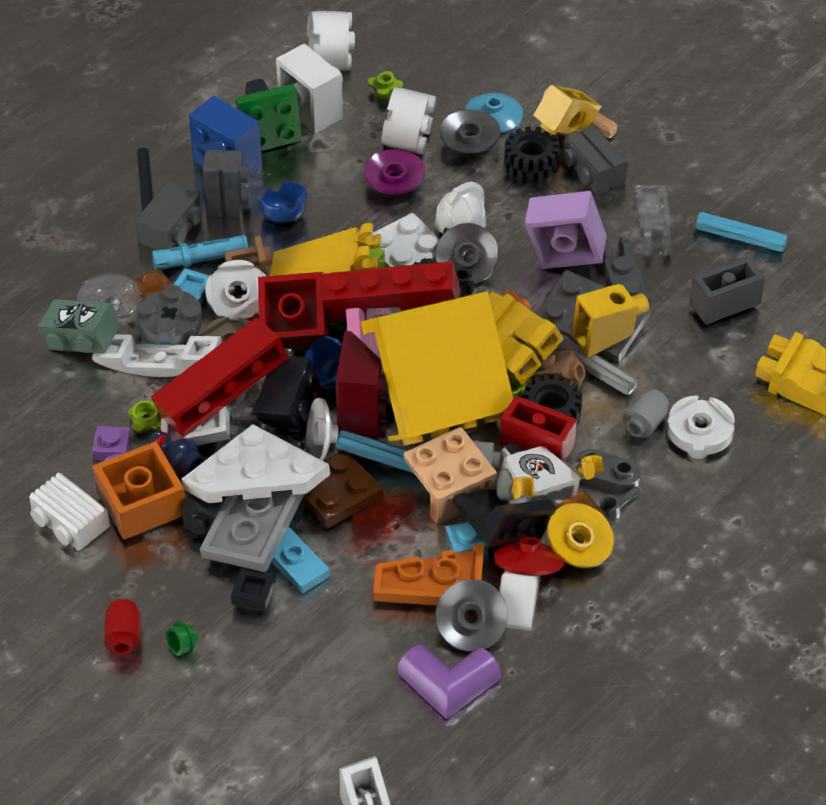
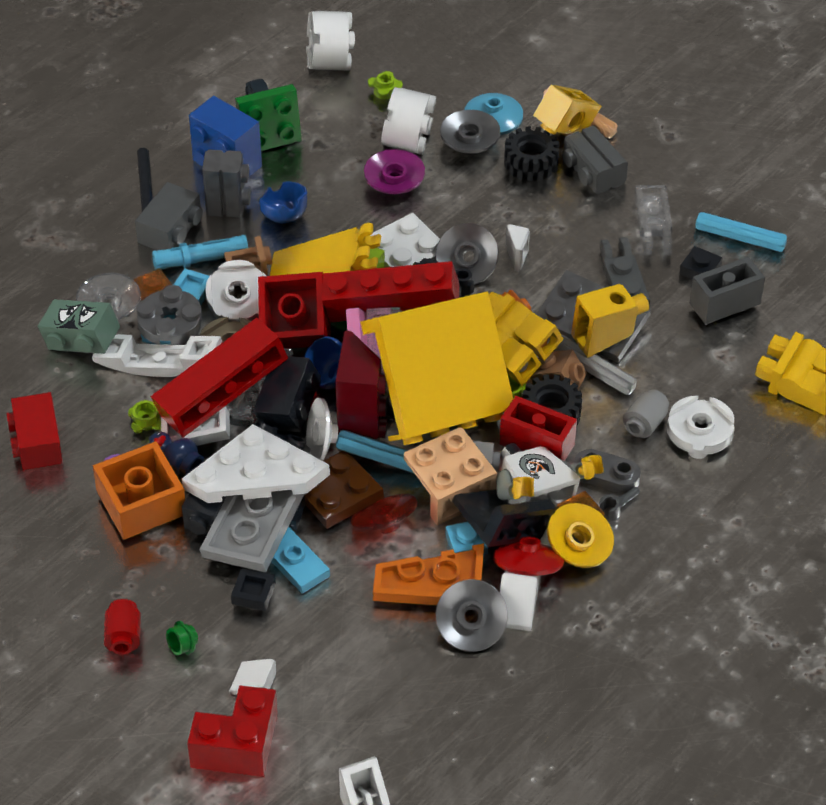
(36, 431): none -> red brick
(68, 512): white brick -> none
(110, 441): medium lavender plate -> none
(237, 741): none -> red brick
(254, 674): none -> white slope
(316, 85): white brick -> none
(445, 687): medium lavender brick -> none
(461, 206): white helmet -> none
(517, 245): none -> white slope
(565, 230): lavender brick -> none
(698, 262): none -> black plate

